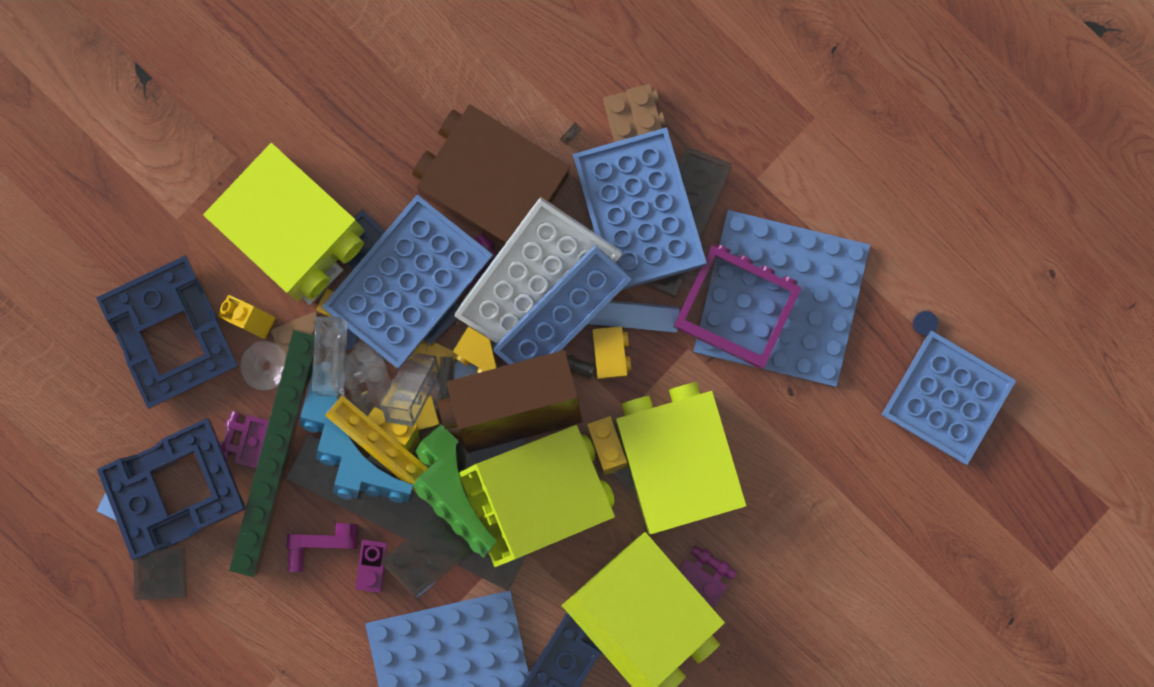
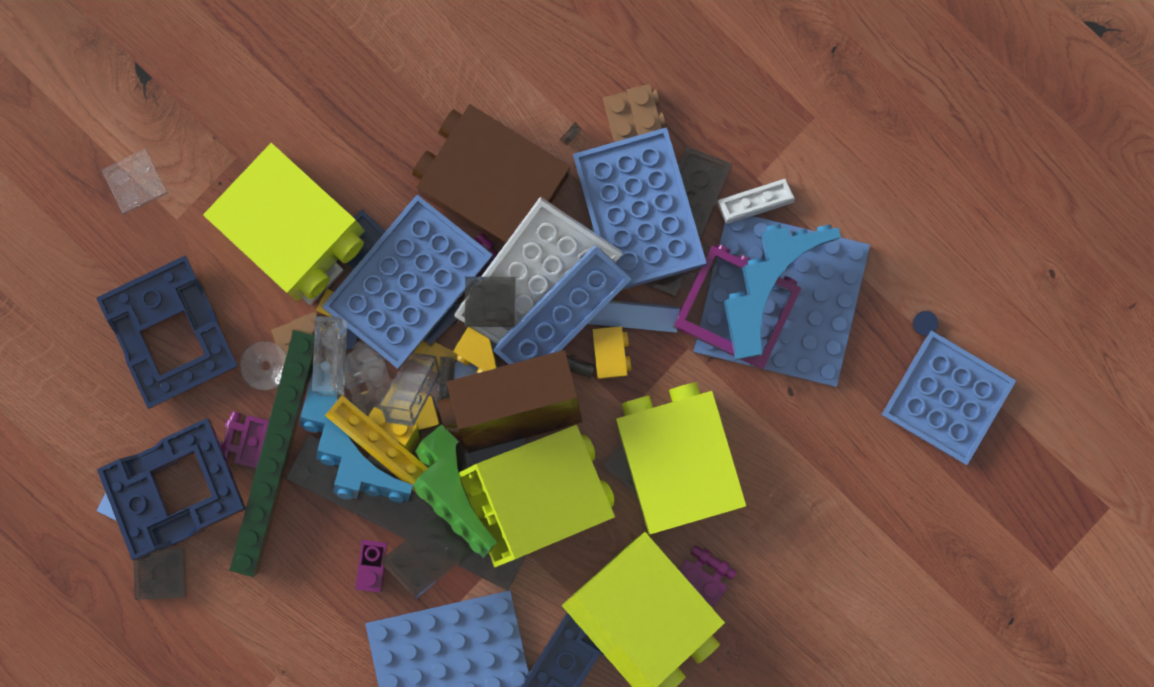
(134, 181): none -> clear plate
(246, 316): yellow slope -> none
(344, 537): magenta beam -> none
(489, 301): none -> clear smoke plate
(607, 445): yellow brick -> none
(755, 201): none -> white tile
(780, 250): none -> dark azure arch

